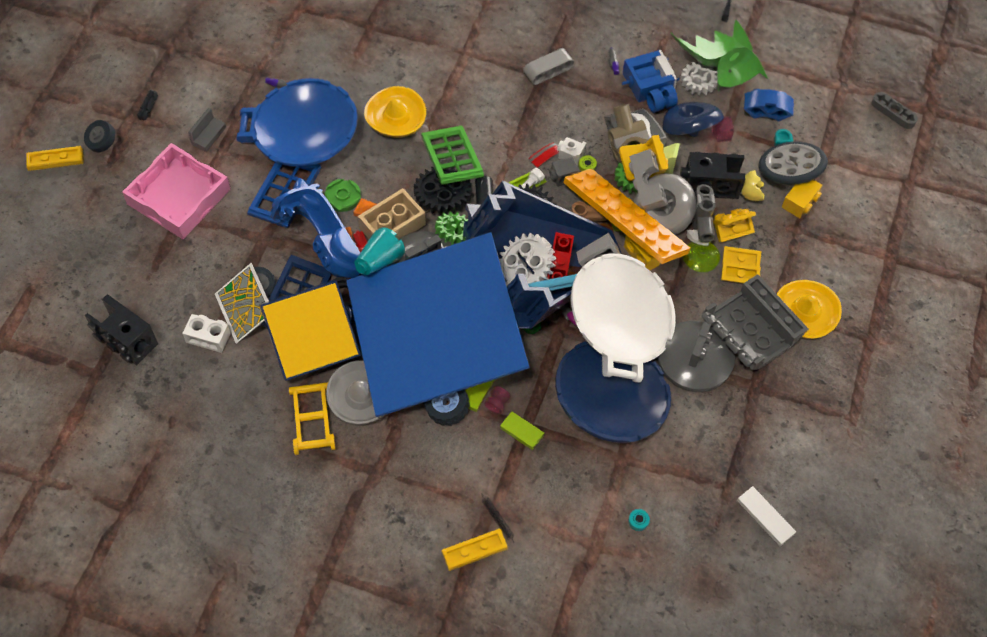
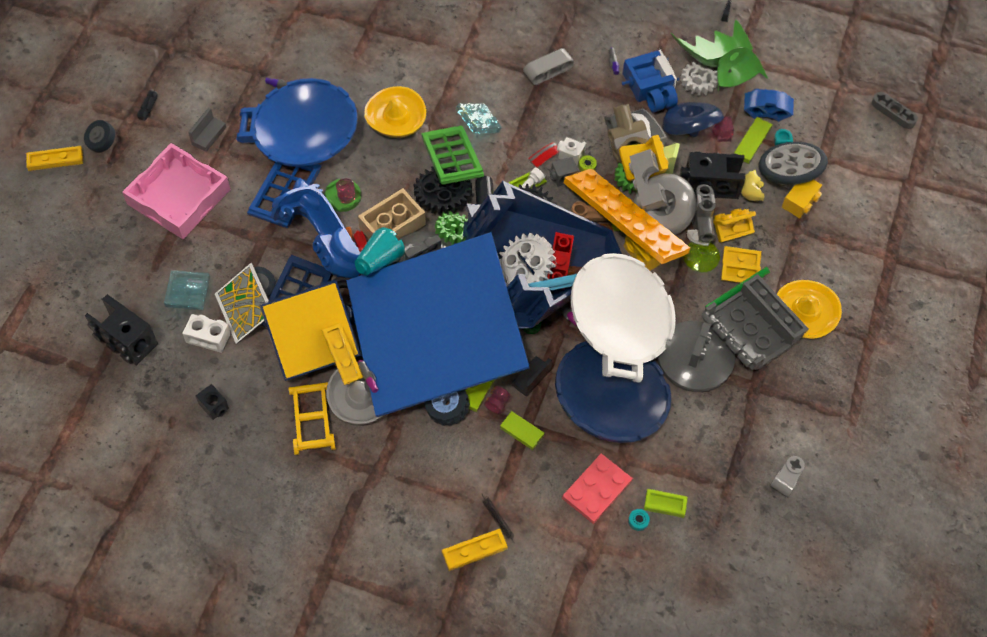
(187, 290): none -> clear light blue plate
(208, 396): none -> black brick
(342, 354): none -> yellow tile
(345, 190): none -> clear pink wheel
(363, 206): orange tile -> none
(368, 375): none -> piece
(478, 118): none -> clear light blue plate
(531, 377): none -> black panel
(596, 249): light grey brick -> none
(597, 488): none -> coral plate
(665, 503): none -> lime tile
(753, 139): none -> lime tile
(763, 272): none -> green bar
(766, 516): white tile -> none
(787, 477): none -> light grey piece

